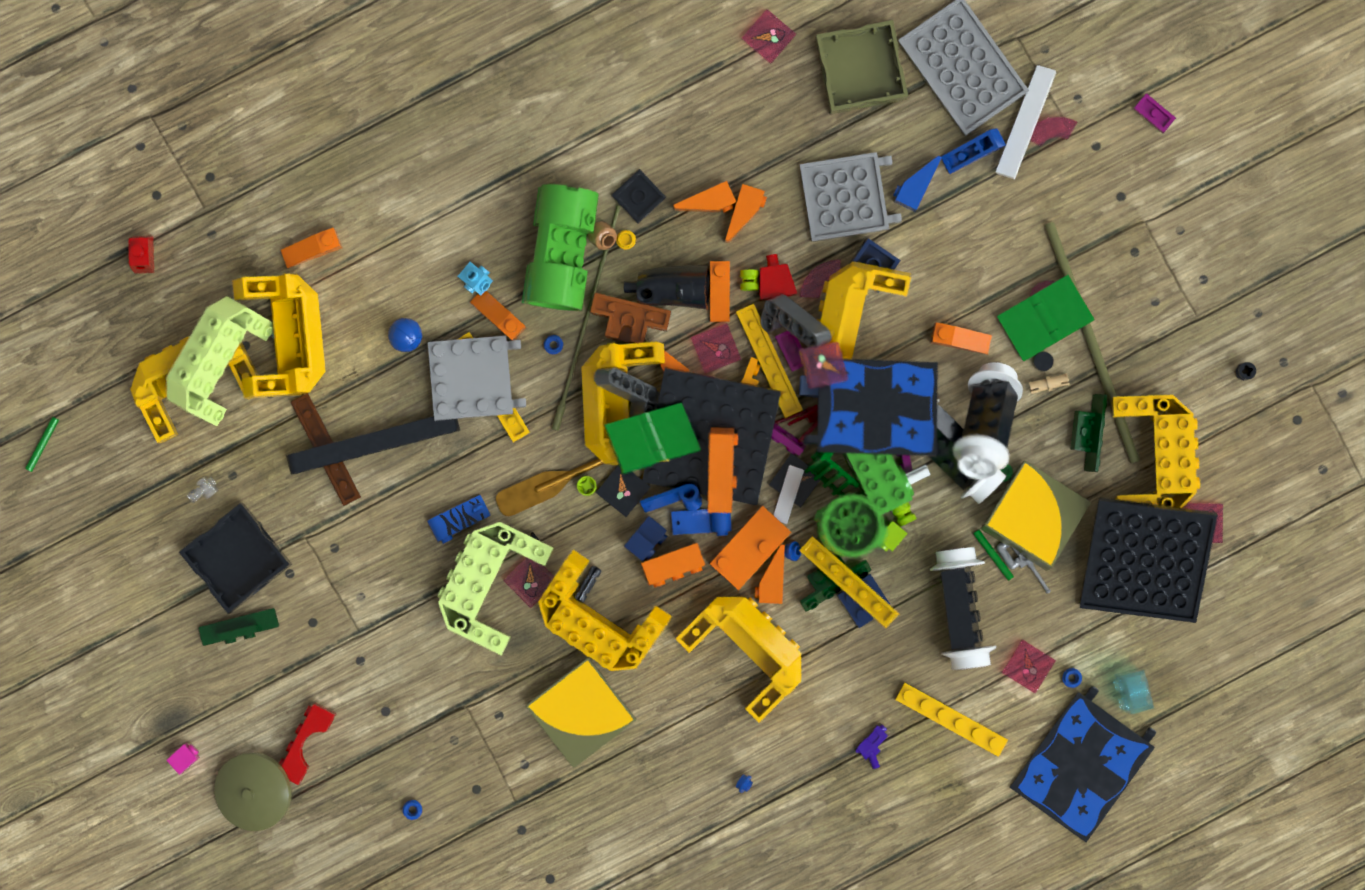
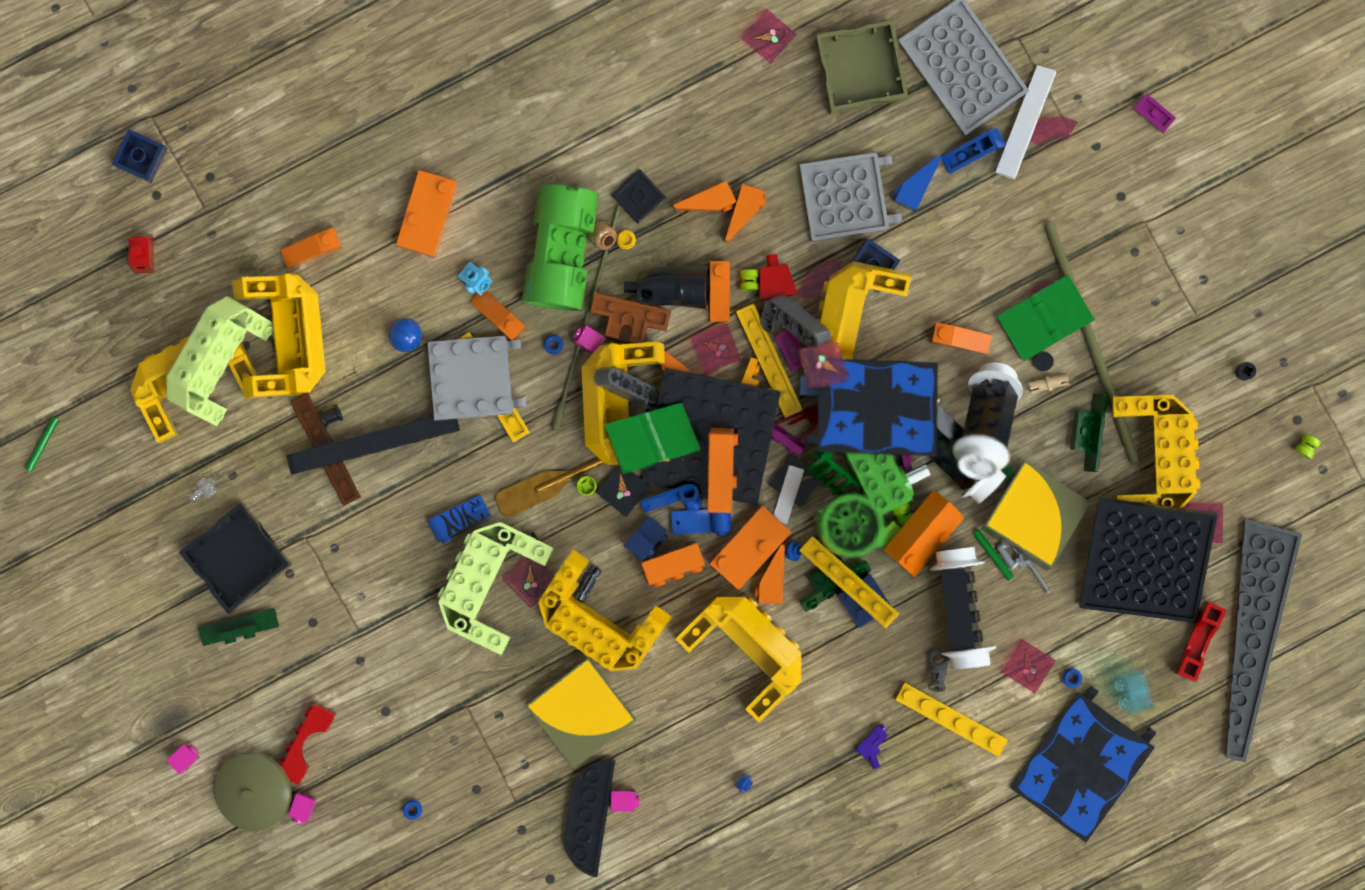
(139, 156): none -> dark blue brick
(302, 808): none -> dark pink brick
(331, 415): none -> black bush
(427, 214): none -> orange brick
(587, 339): none -> dark pink brick
(588, 816): none -> black plate
(624, 800): none -> dark pink brick
(924, 533): none -> orange brick
(937, 671): none -> dark grey connector
(1199, 640): none -> red arch
(1264, 582): none -> dark grey wing
(1307, 446): none -> lime wheel

